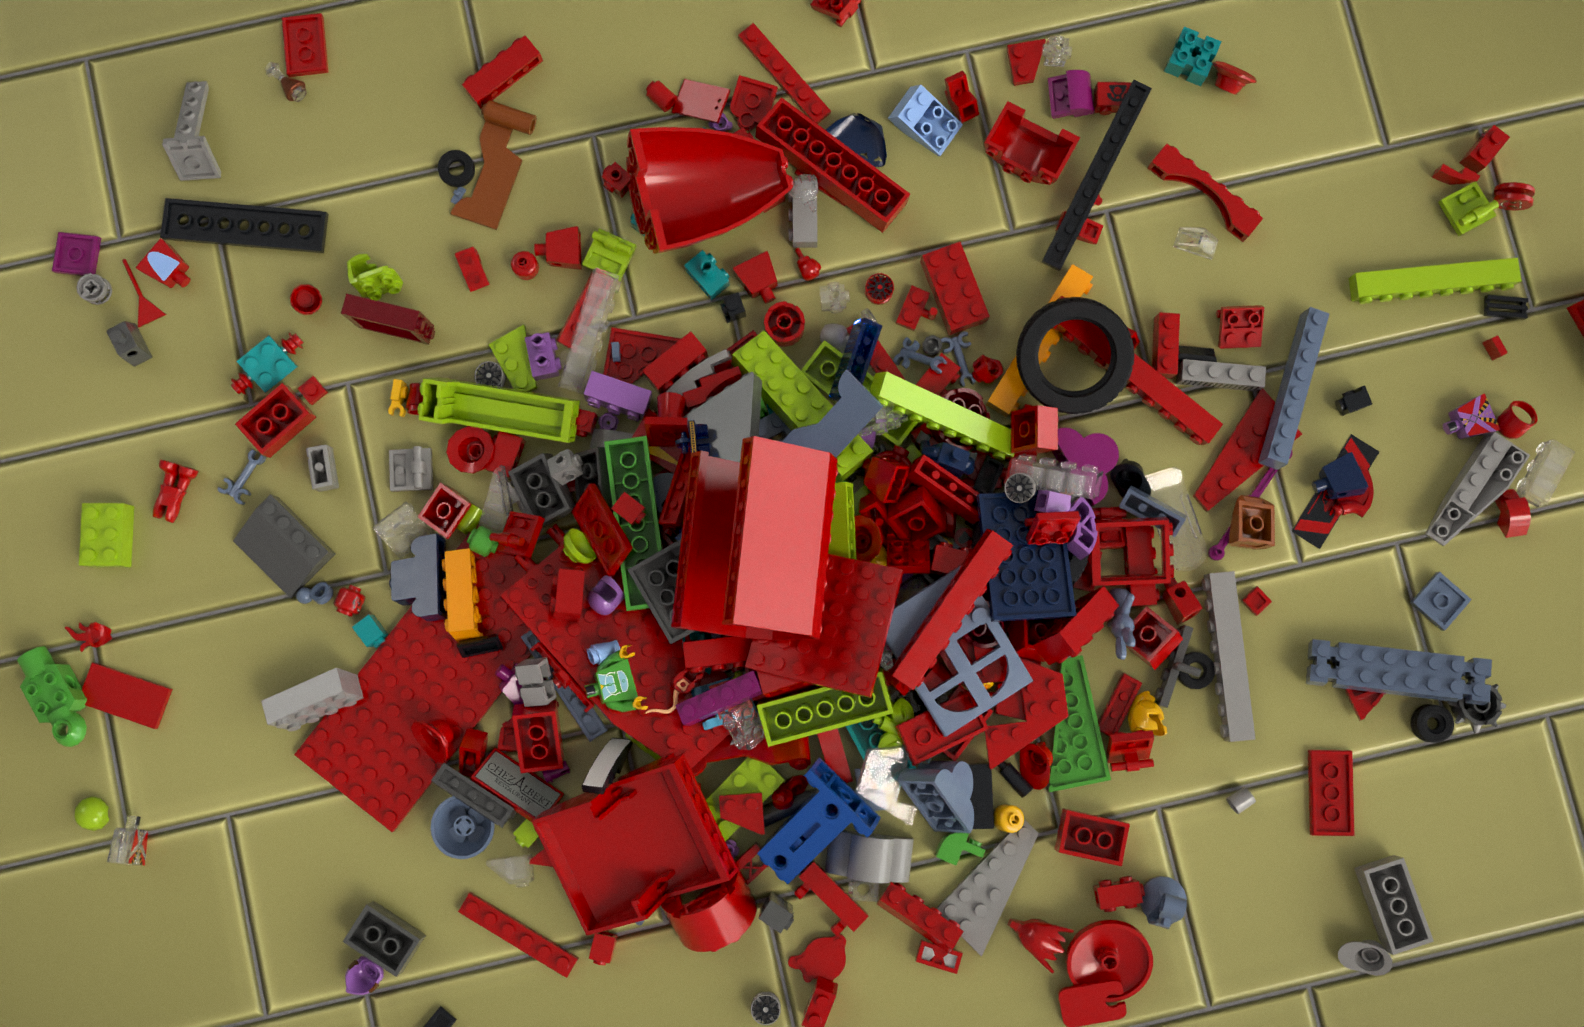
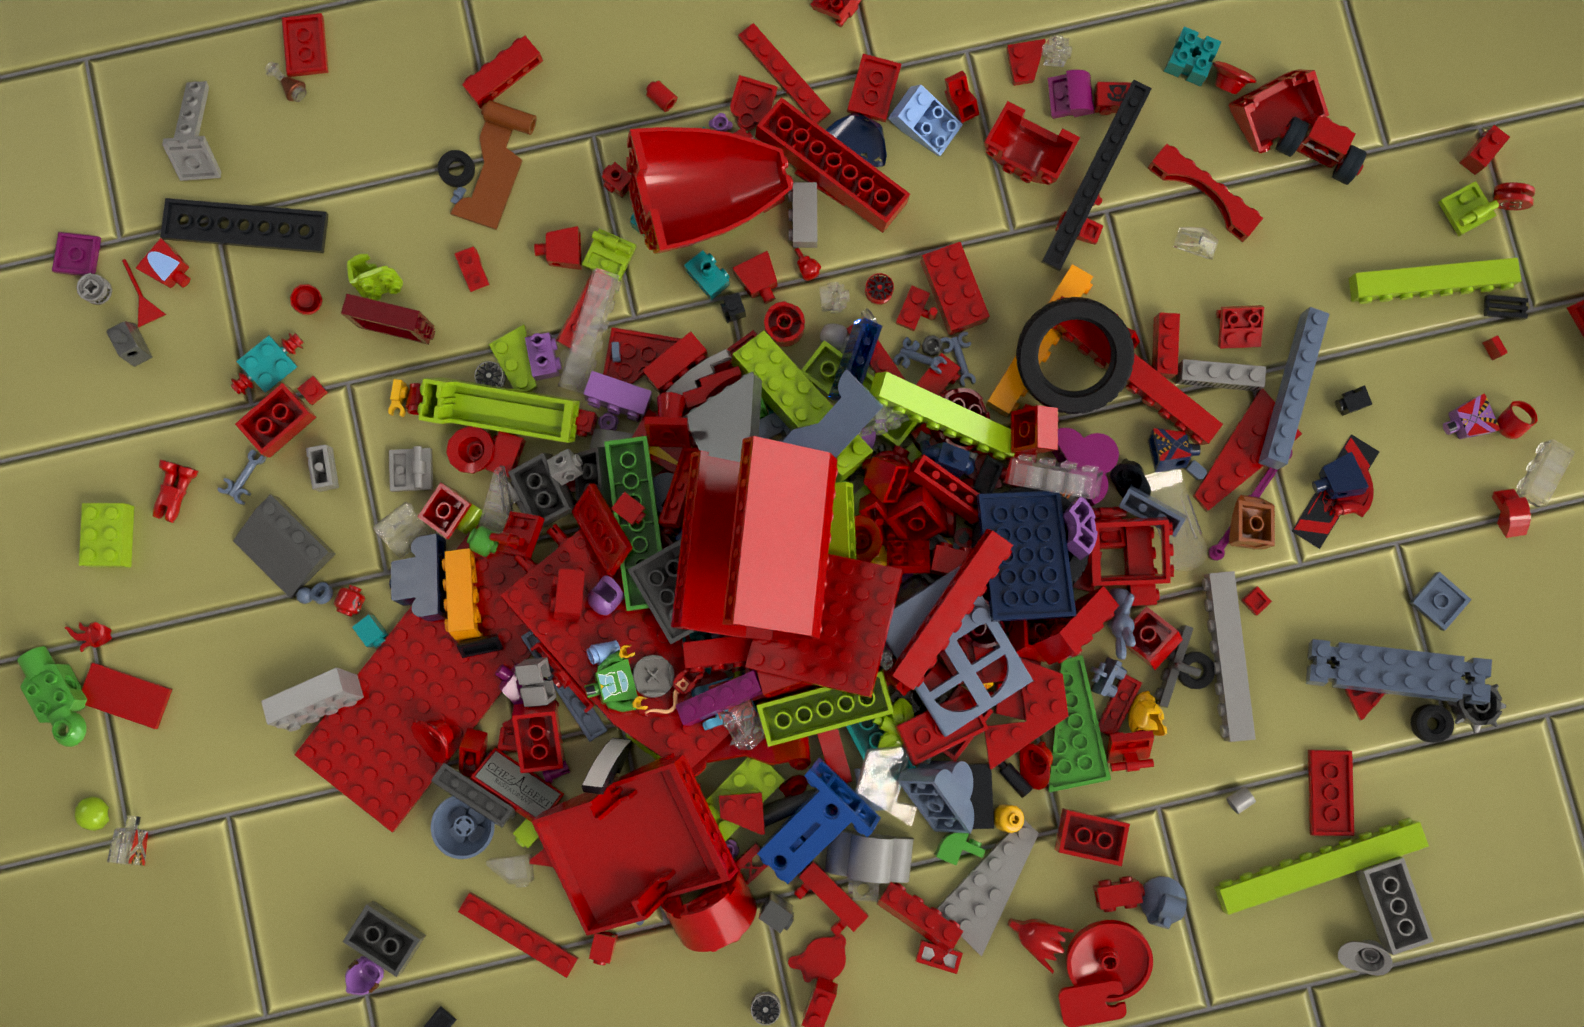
(530, 267): red head -> none
(577, 547): lime piece -> none
(653, 676): none -> light grey tile
(696, 432): clear blue hips -> none
(701, 101): container -> none
(782, 799): red tile -> none
(805, 190): clear piece -> none
(874, 87): none -> red plate
(984, 369): red piece -> none
(1020, 487): light grey wheel -> none
(1052, 502): medium lavender brick -> none
(1052, 527): red plate -> none
(1105, 676): none -> sand blue hips
(1171, 449): none -> dark blue torso
(1181, 607): red torso -> none
(1196, 353): black tile -> none
(1196, 470): none -> sand blue piece
(1272, 106): none -> red windscreen
(1321, 866): none -> lime brick
(1324, 143): none -> brick
(1452, 177): red slope -> none
(1477, 486): light grey wedge -> none

